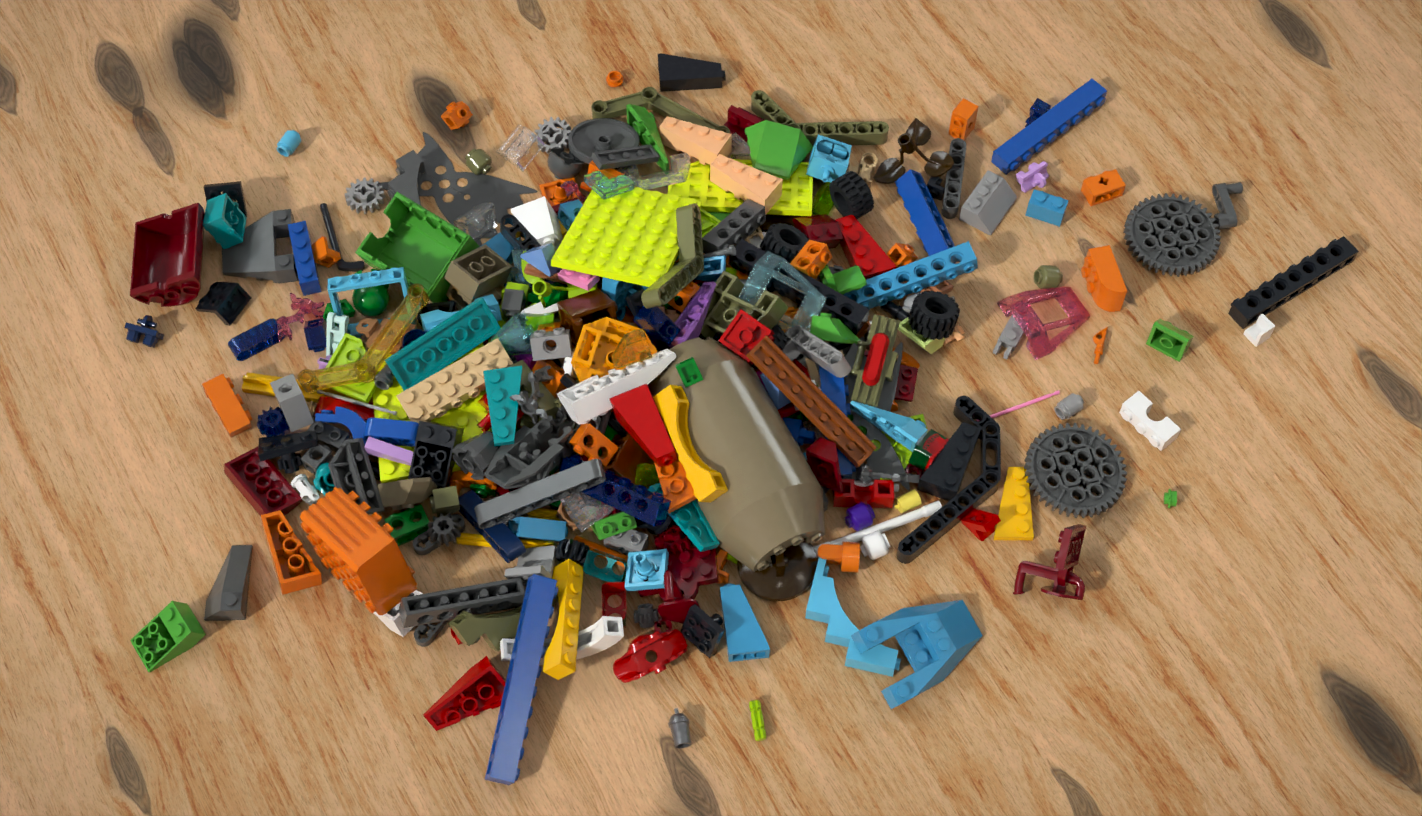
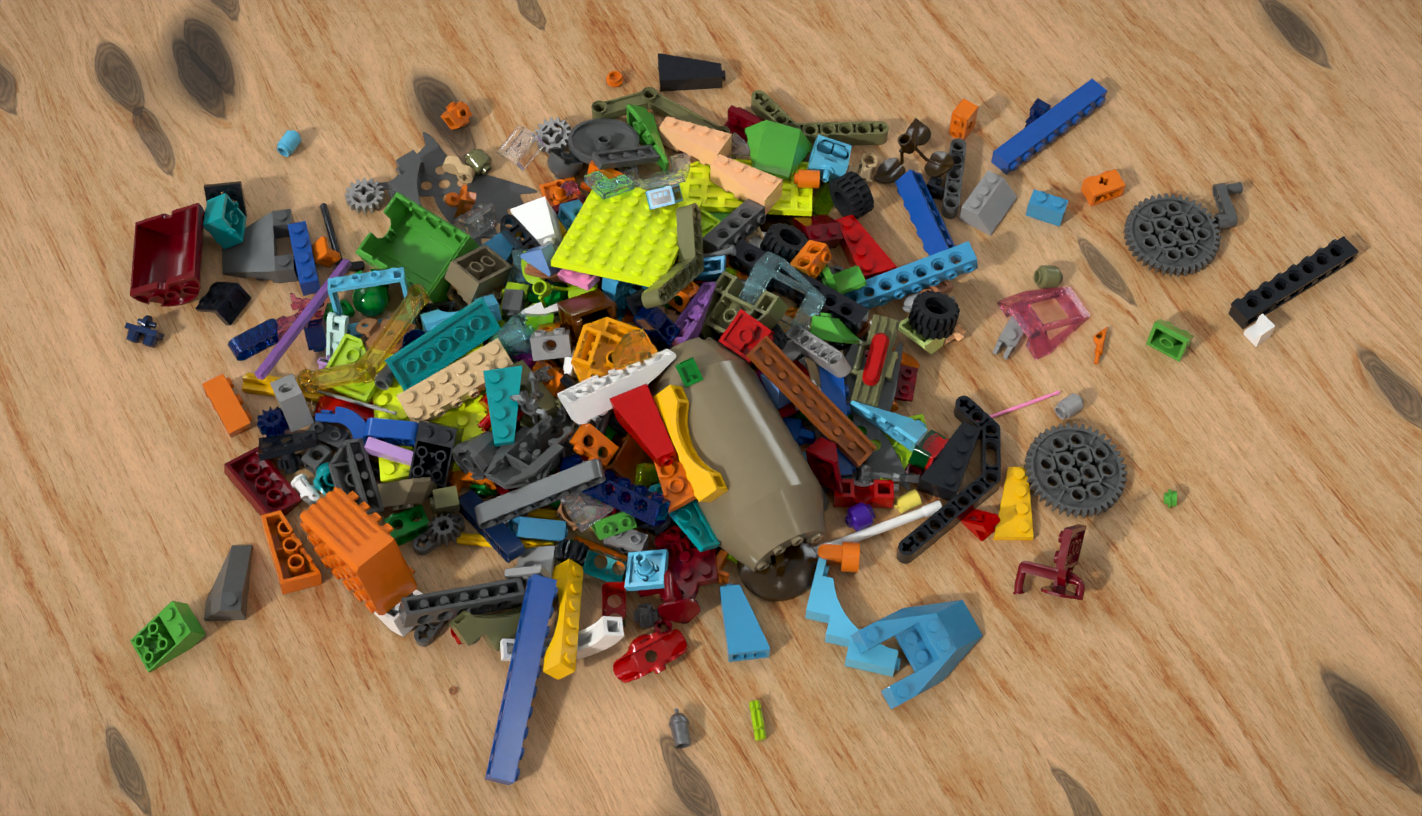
(299, 324): none -> medium lavender axle
(463, 172): none -> tan piece
(463, 201): none -> orange hips
(473, 693): red wedge -> none
(664, 196): none -> slope
(703, 630): black plate -> none
(807, 178): none -> orange brick
(875, 545): white head -> none
(896, 311): black pin -> none
(902, 254): orange brick -> none
(1034, 177): lavender hips -> none
(1104, 279): orange brick -> none
(1157, 432): white arch -> none

